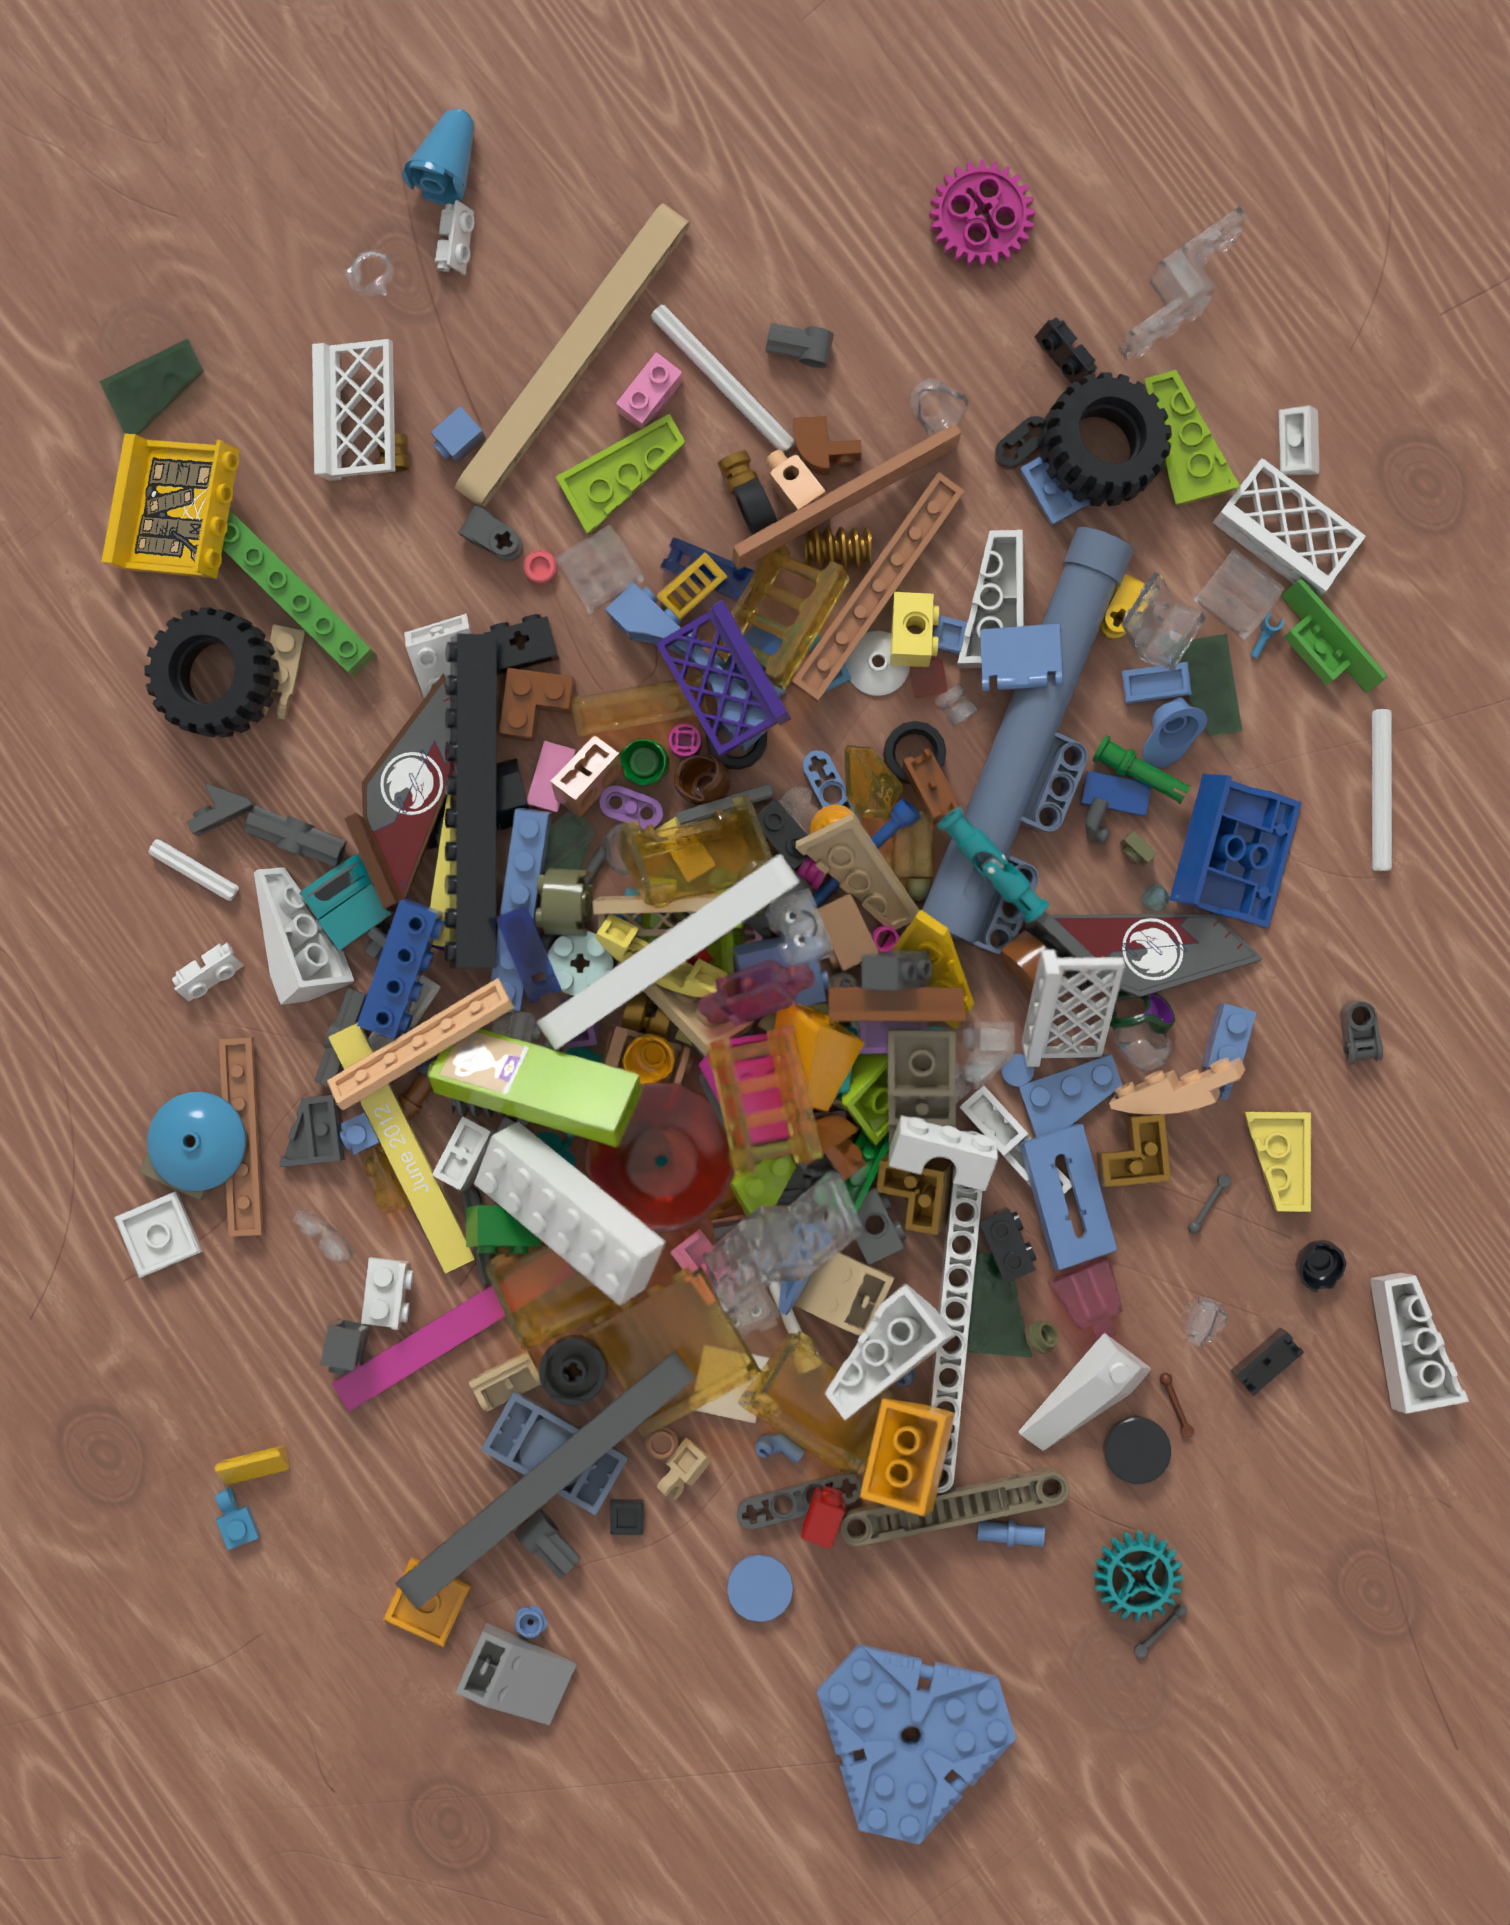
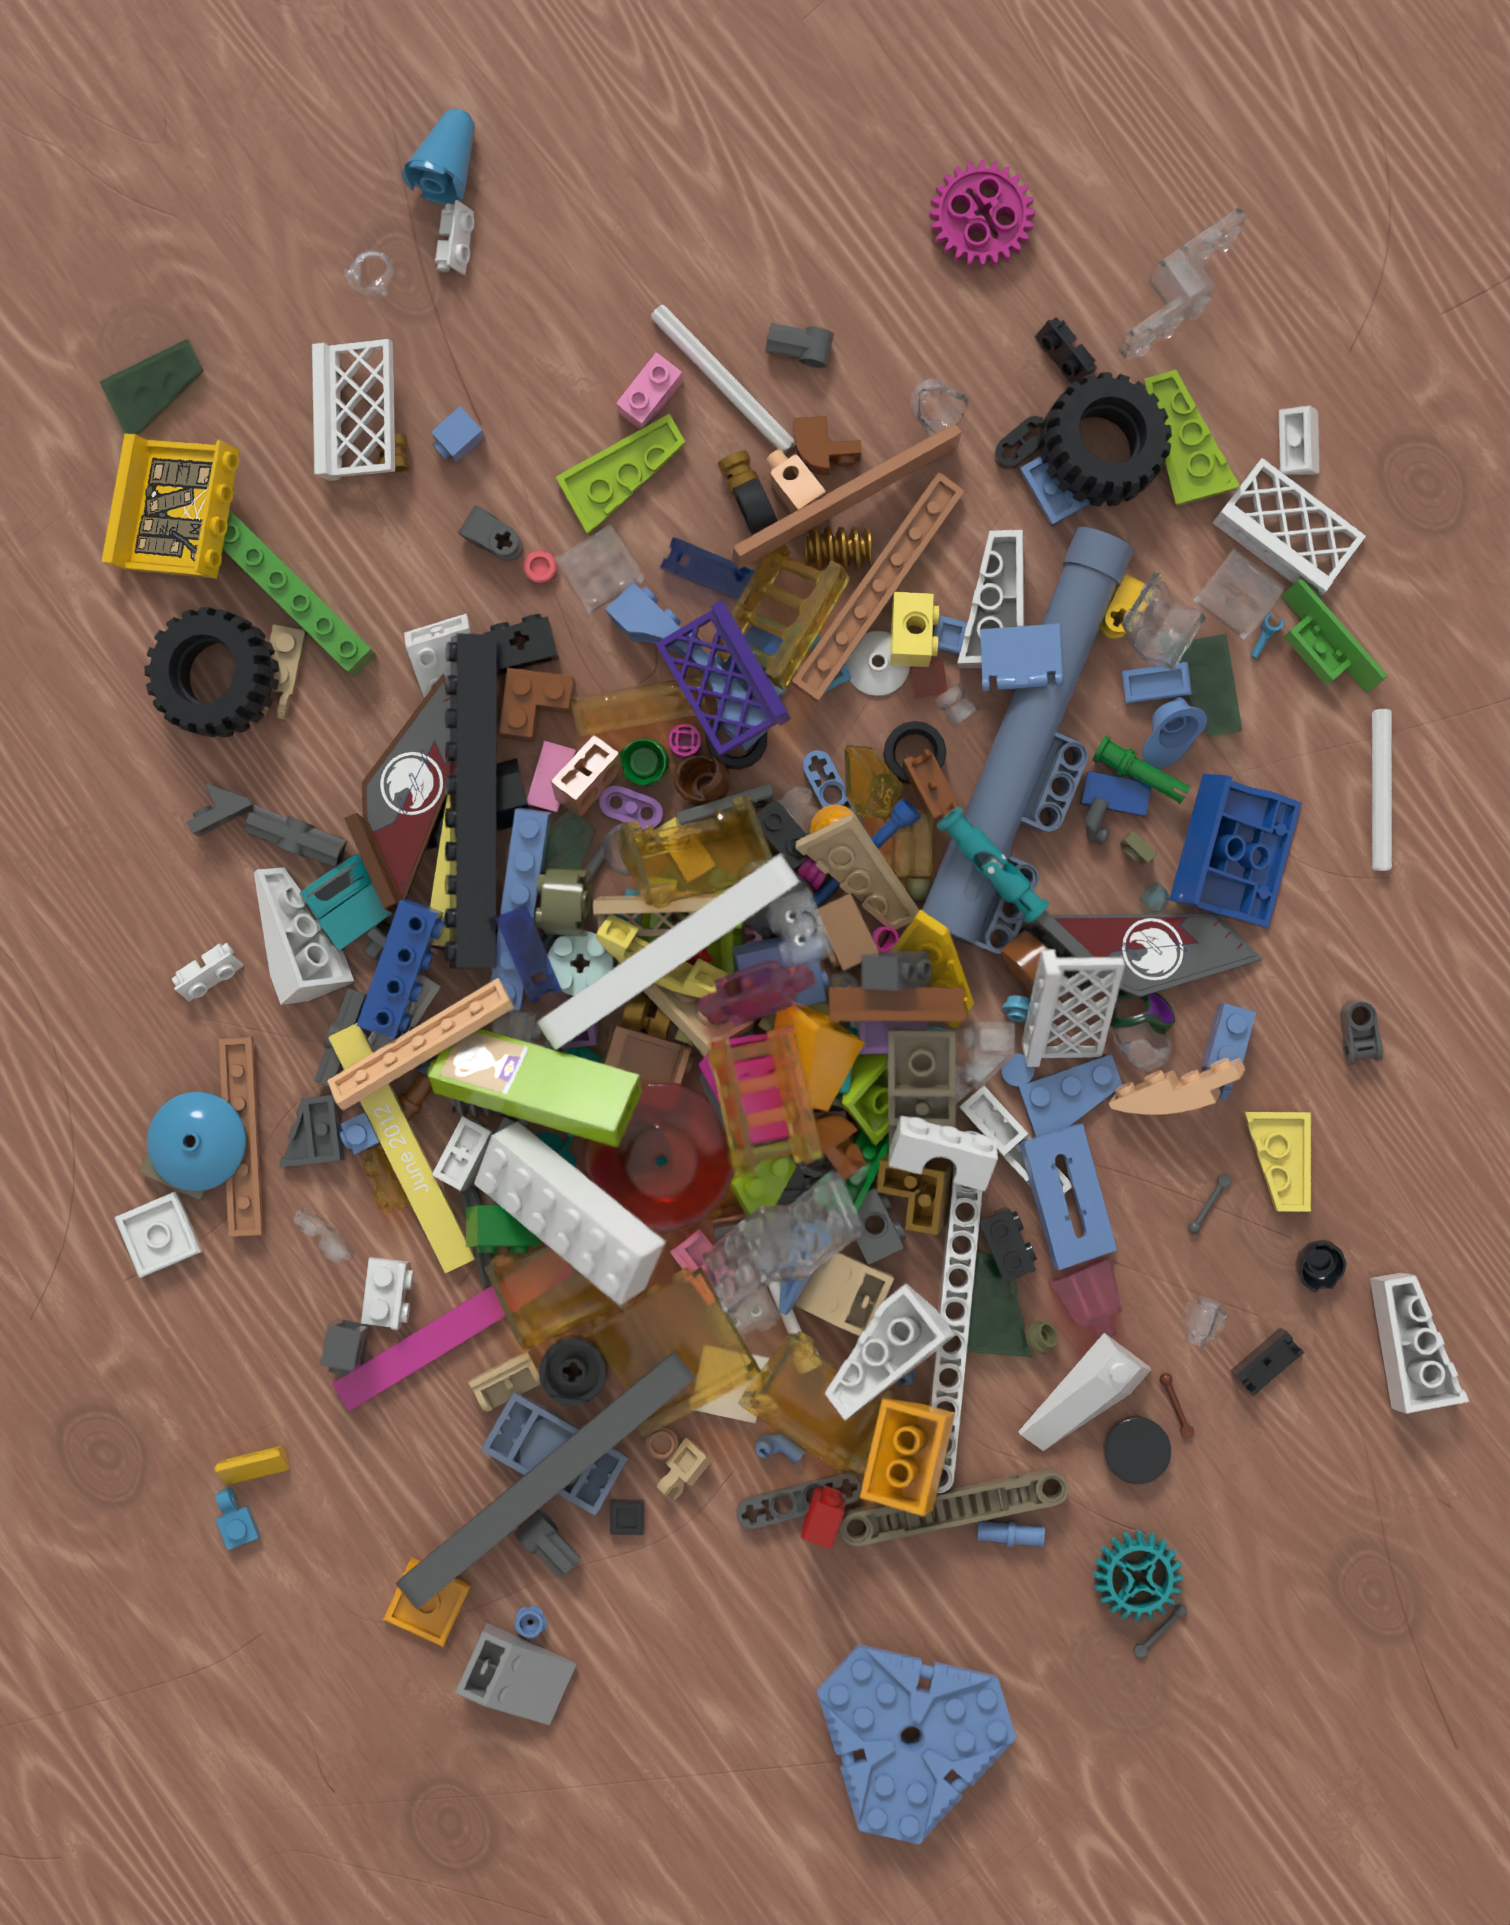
(193, 870): white axle -> none
(572, 355): tan beam -> none
(650, 1058): light orange hair -> none
(669, 600): yellow slope -> none
(760, 1587): medium blue tile -> none
(1016, 1008): none -> medium azure plate
(1144, 1160): pearl gold brick -> none

